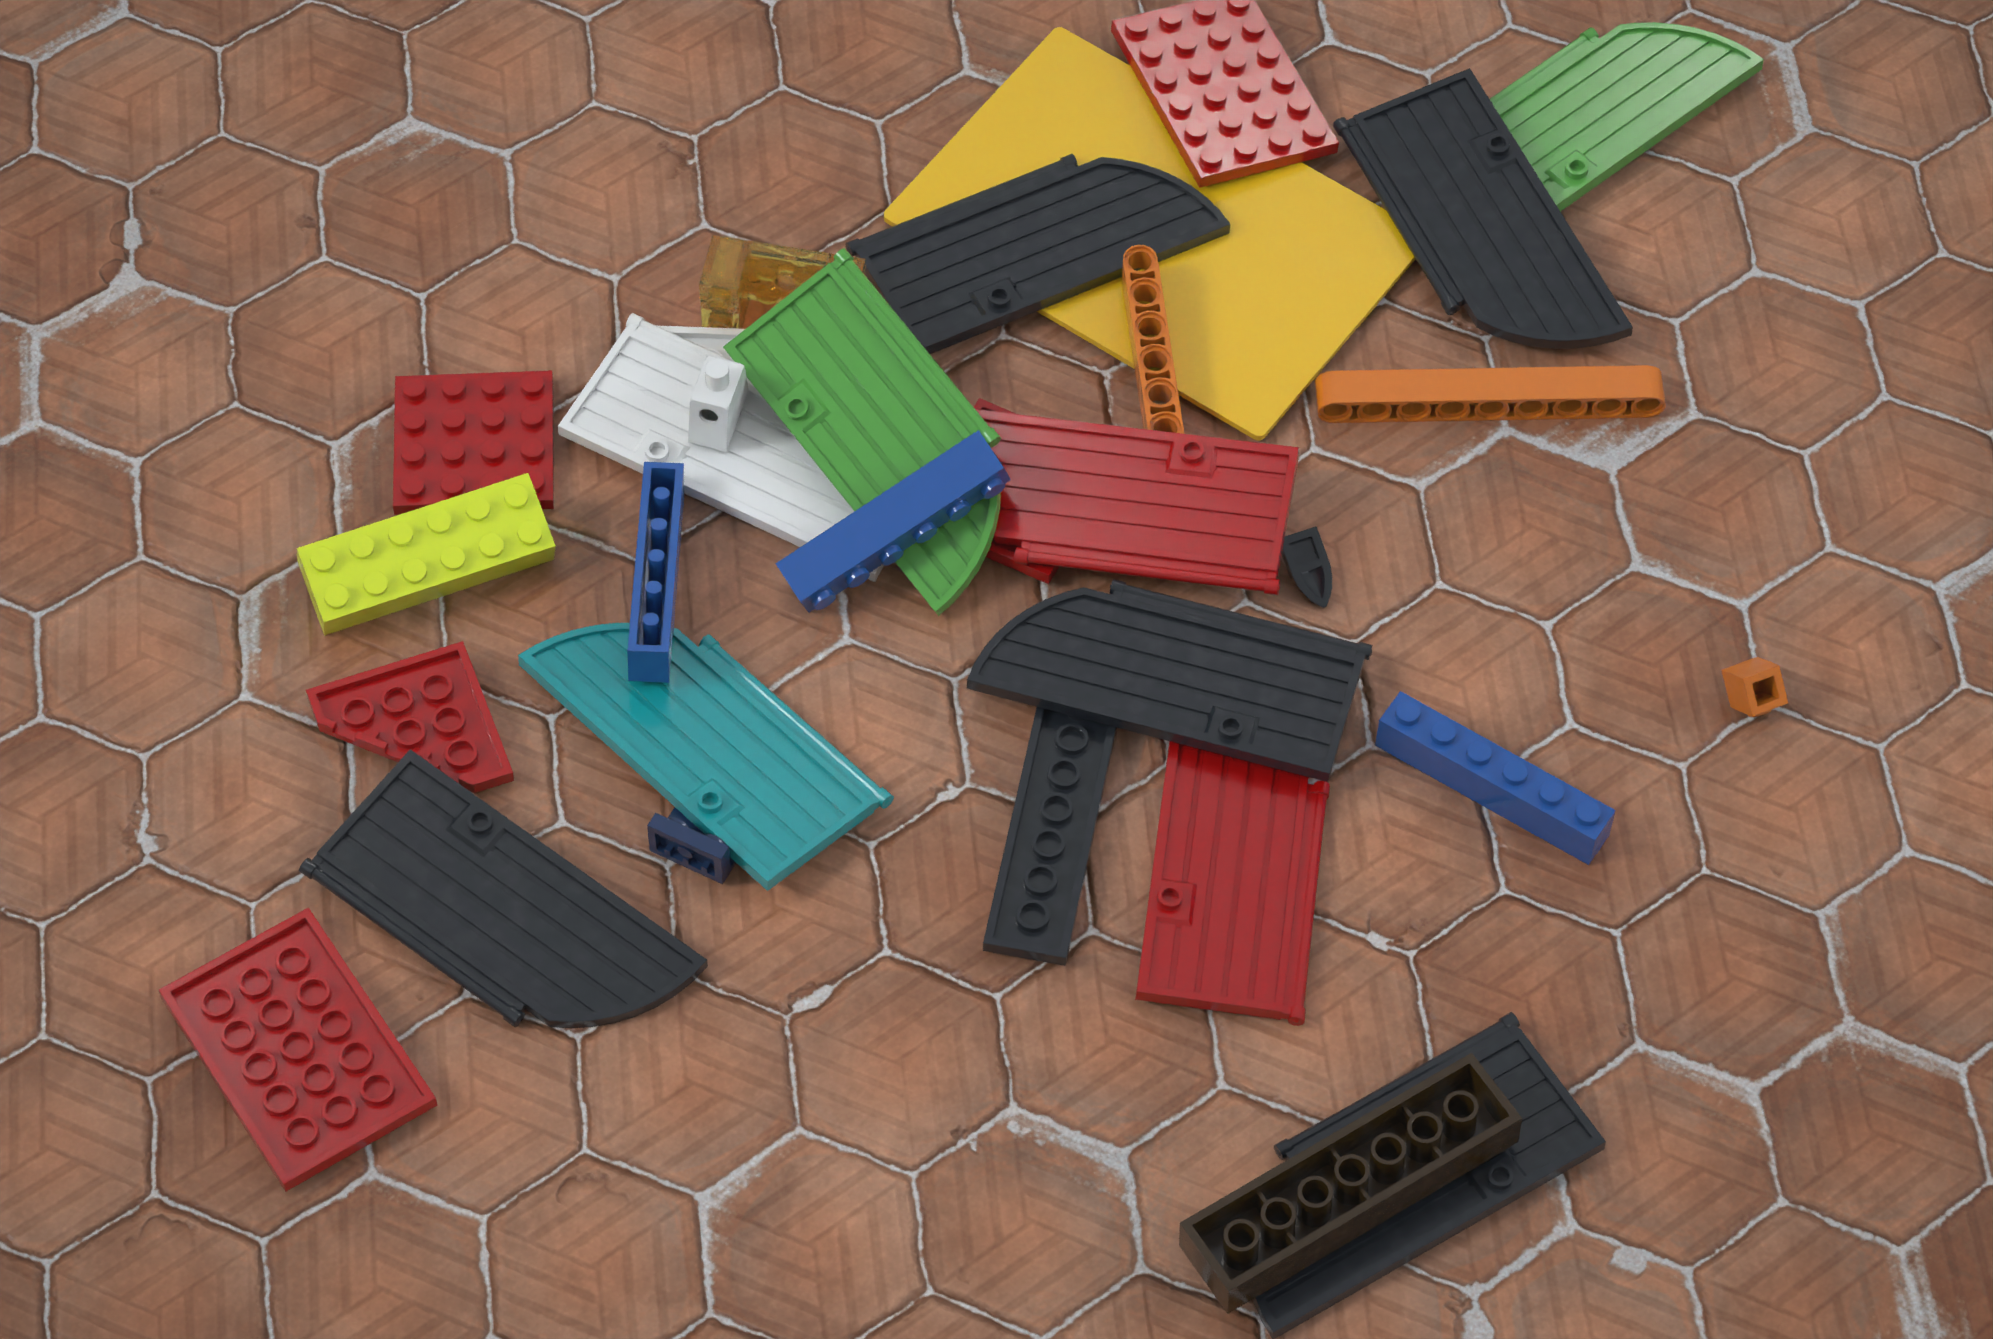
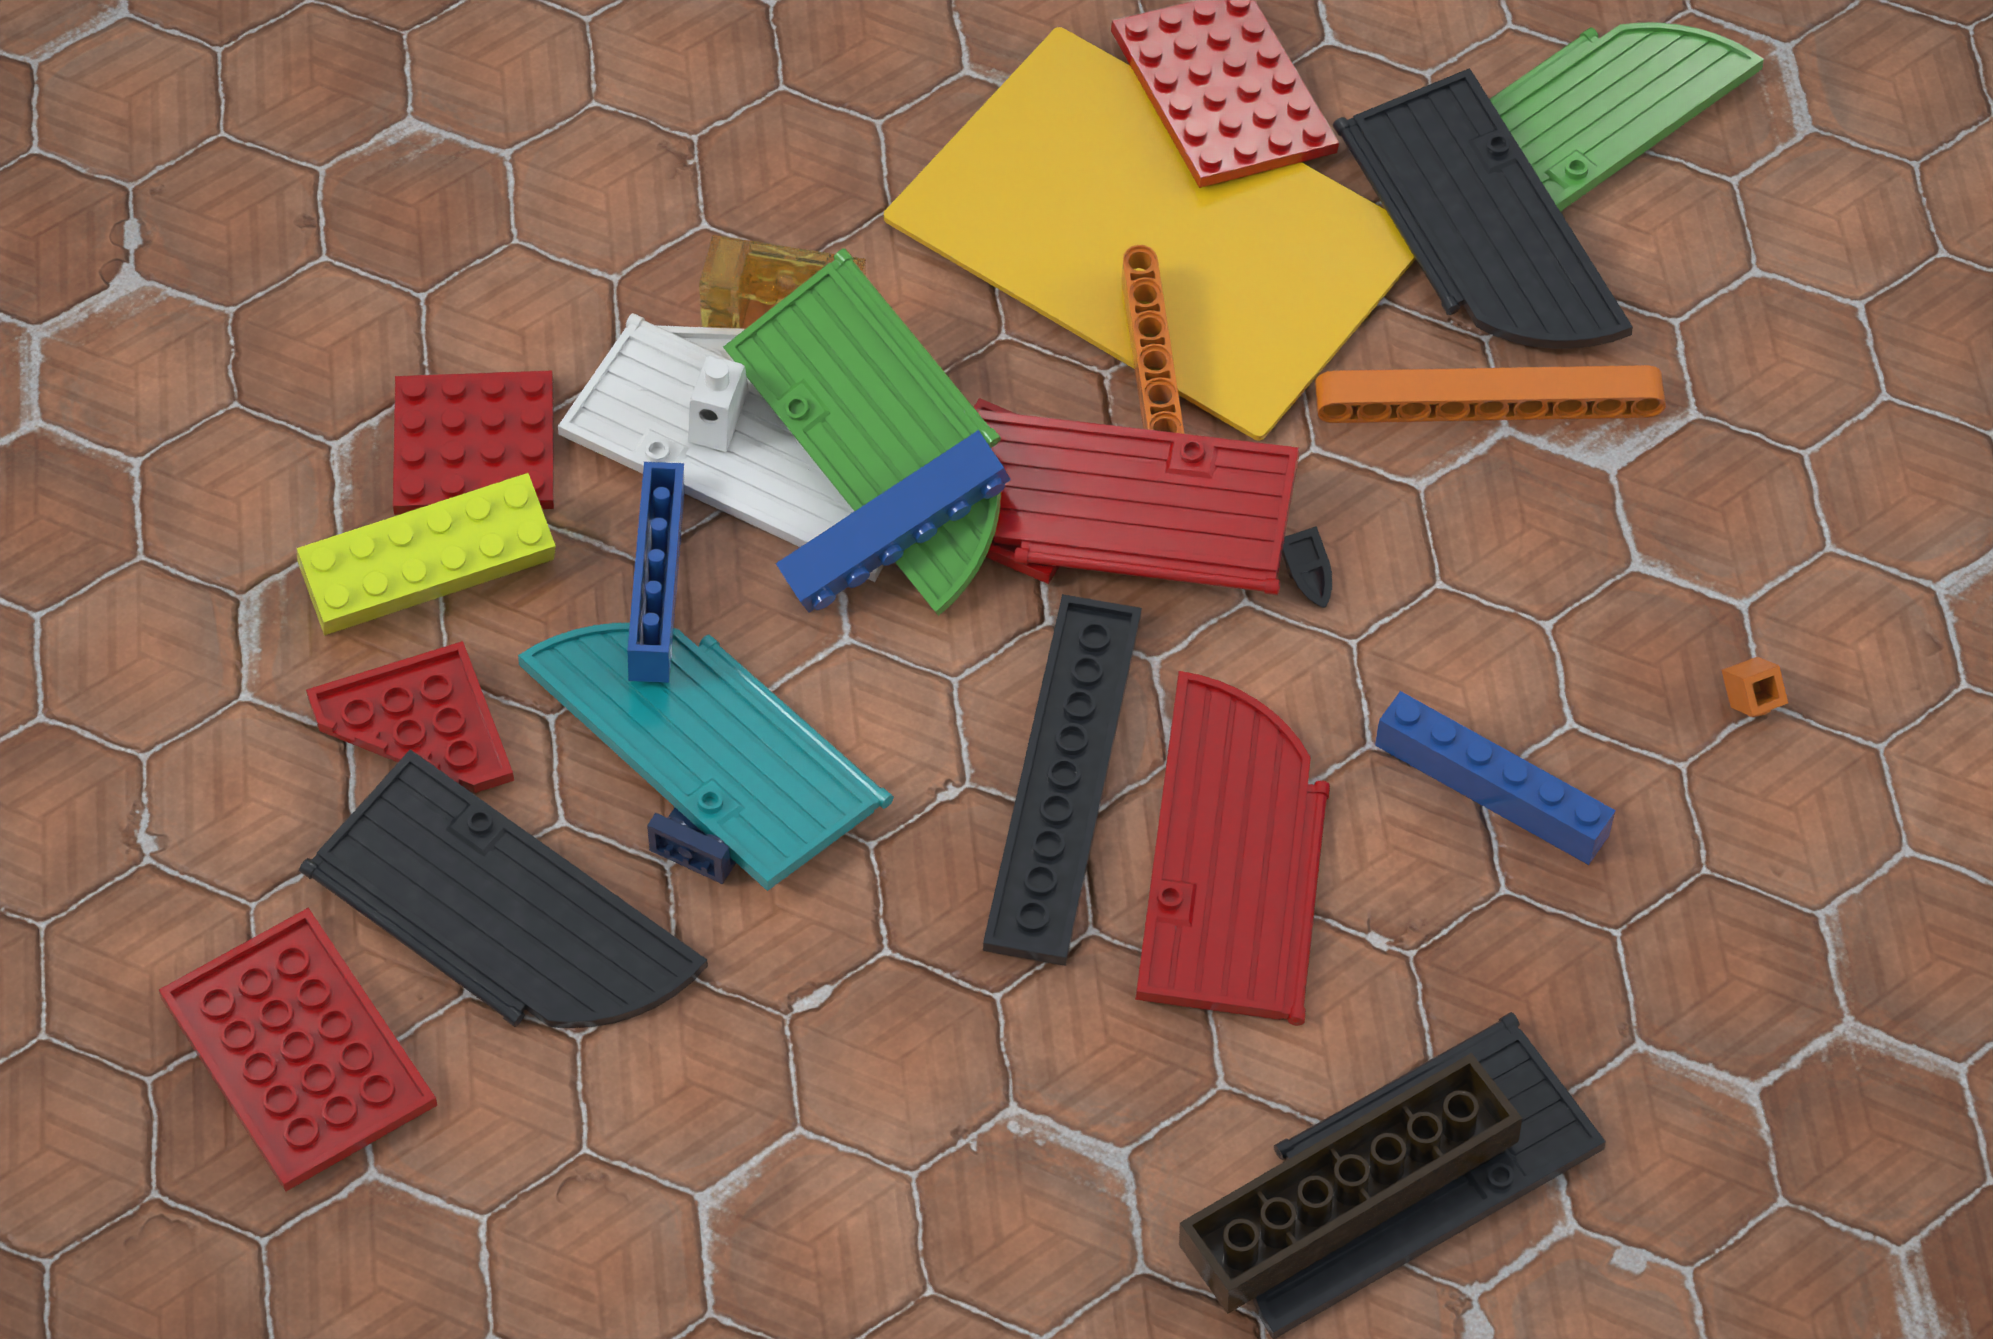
(1030, 244): black door -> none
(1180, 674): black door -> none

